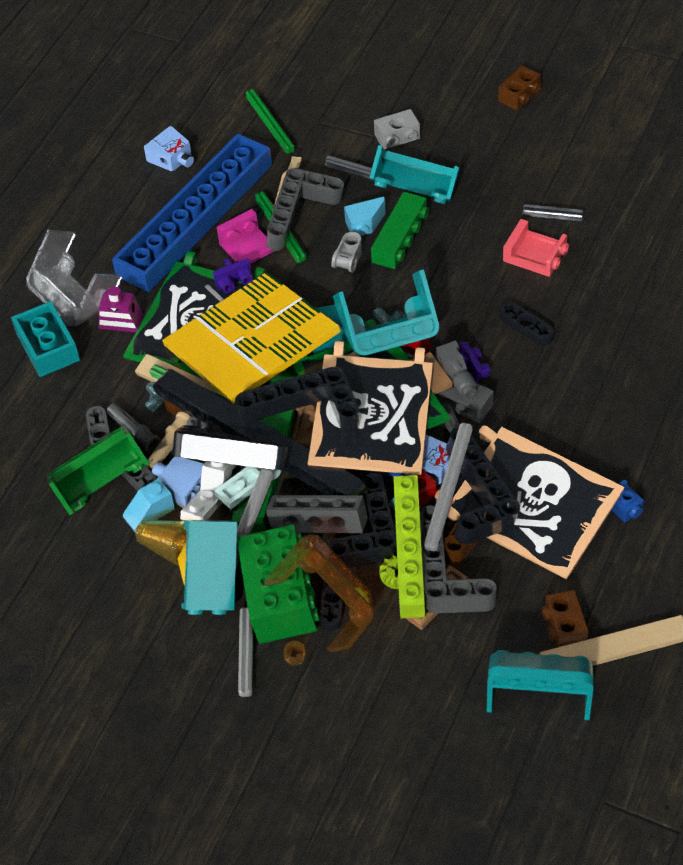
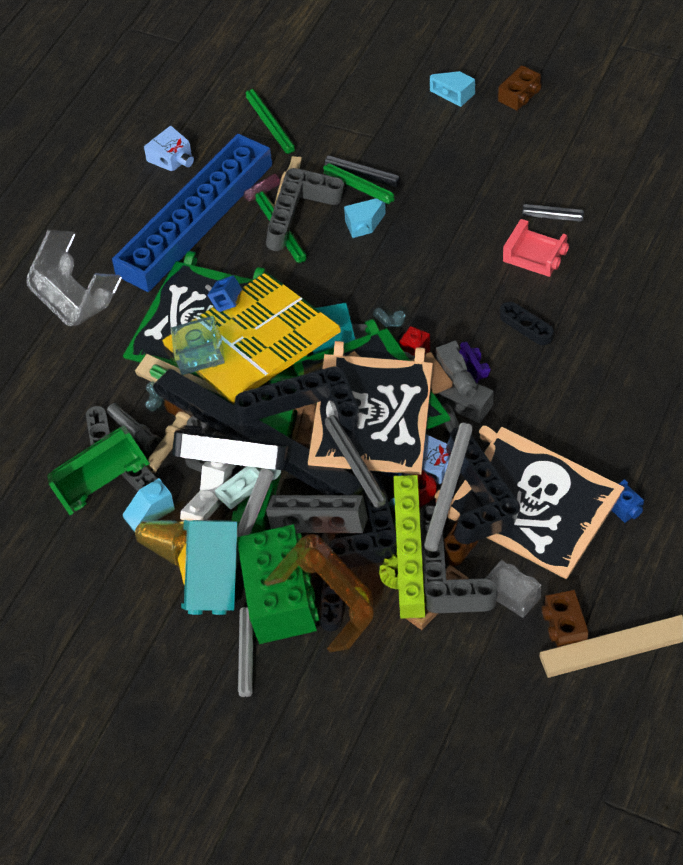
(45, 339): teal brick -> none
(119, 311): magenta torso -> none
(181, 478): light blue torso -> none
(197, 345): none -> clear light blue brick
(225, 293): none -> blue brick
(233, 273): dark purple hips -> none
(243, 238): dark pink bracket -> none
(265, 185): none -> clear pink axle
(288, 649): clear orange bush -> none
(348, 252): light grey piece -> none
(355, 461): none -> dark grey axle
(359, 183): none -> green axle
(397, 129): light grey brick -> none
(399, 230): green brick -> none
(414, 175): teal windscreen -> none
(418, 324): teal windscreen -> none
(453, 86): none -> medium azure slope
(514, 588): none -> clear piece
(542, 674): teal windscreen -> none

